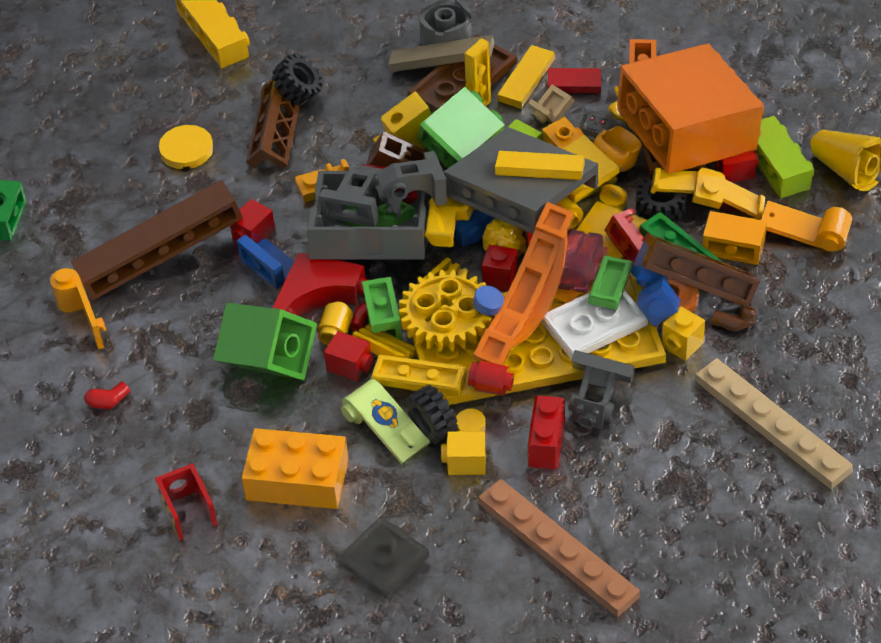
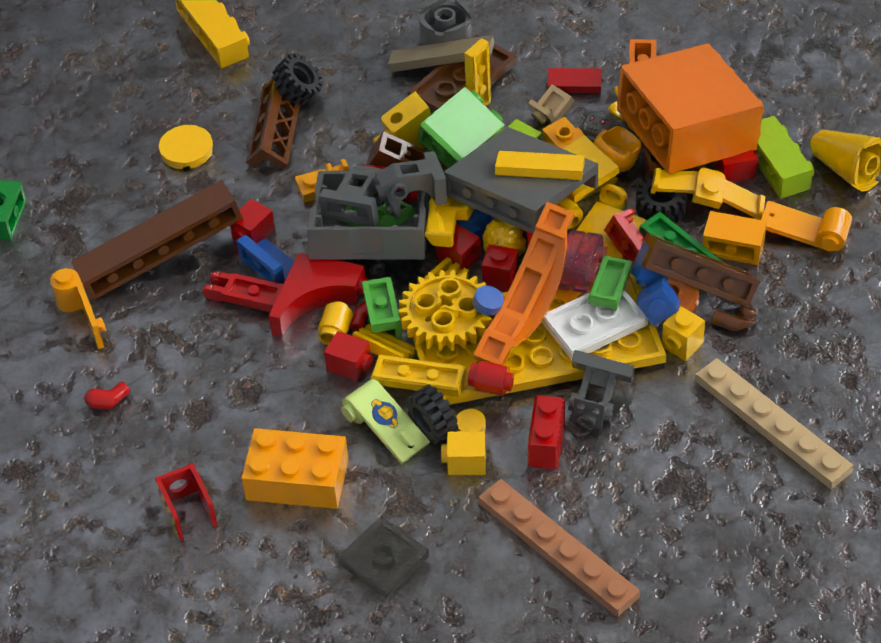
(242, 290): none -> red hinge
(265, 340): bright green slope -> none
(465, 248): none -> red panel
(526, 76): yellow tile -> none

